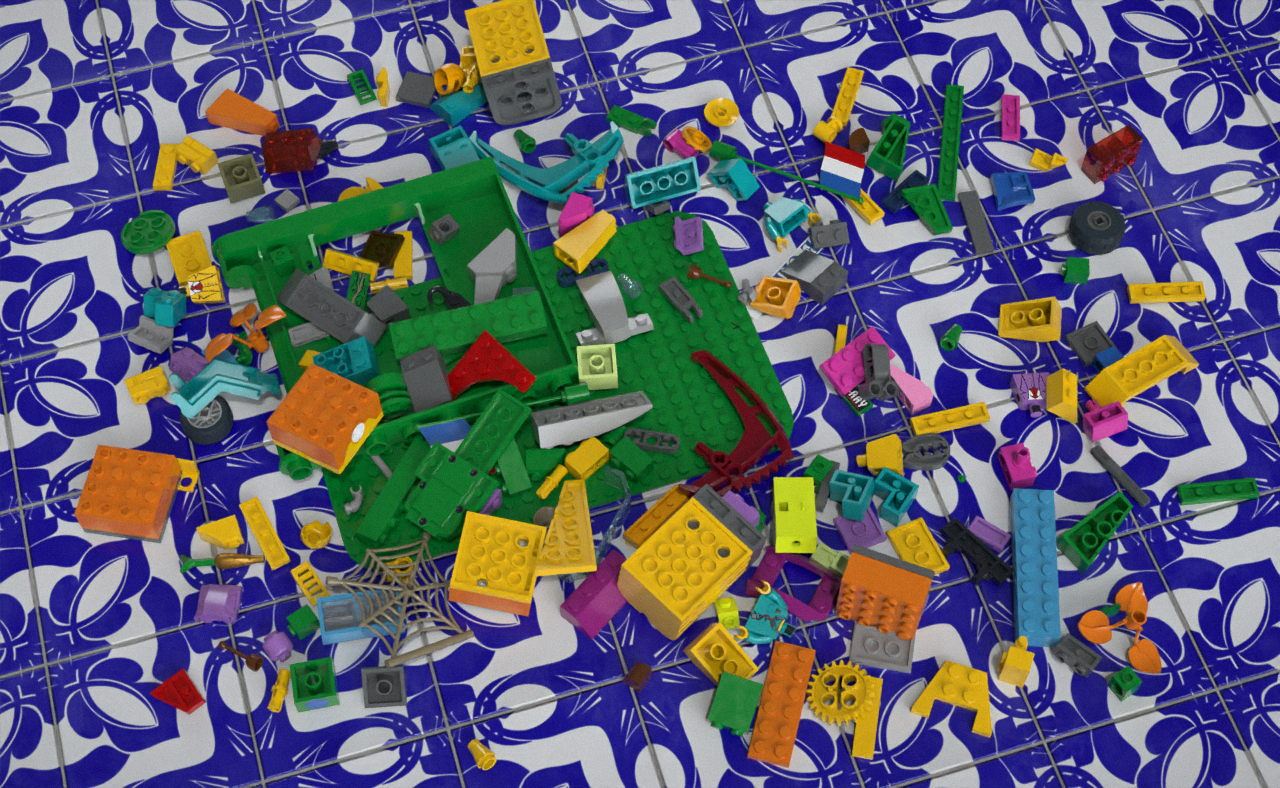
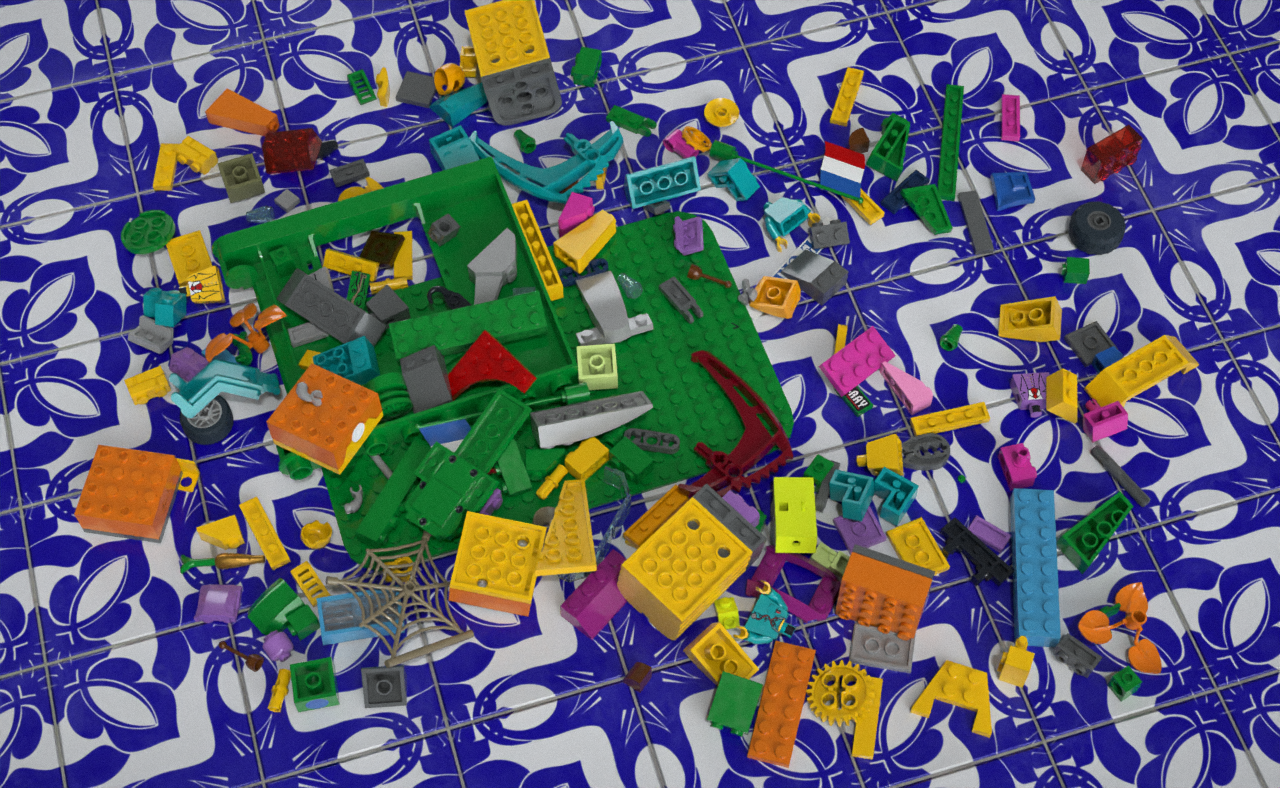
(180, 692): red wing -> none
(273, 607): none -> green slope
(303, 394): none -> light grey arm
(349, 173): none -> dark grey plate
(472, 78): yellow pin -> none
(482, 755): yellow cone -> none
(539, 249): none -> yellow brick
(587, 66): none -> green brick
(829, 130): yellow piece -> none
(877, 374): dark grey piece -> none
(1046, 162): yellow slope -> none
(1166, 292): yellow plate -> none
(1217, 491): green tile -> none

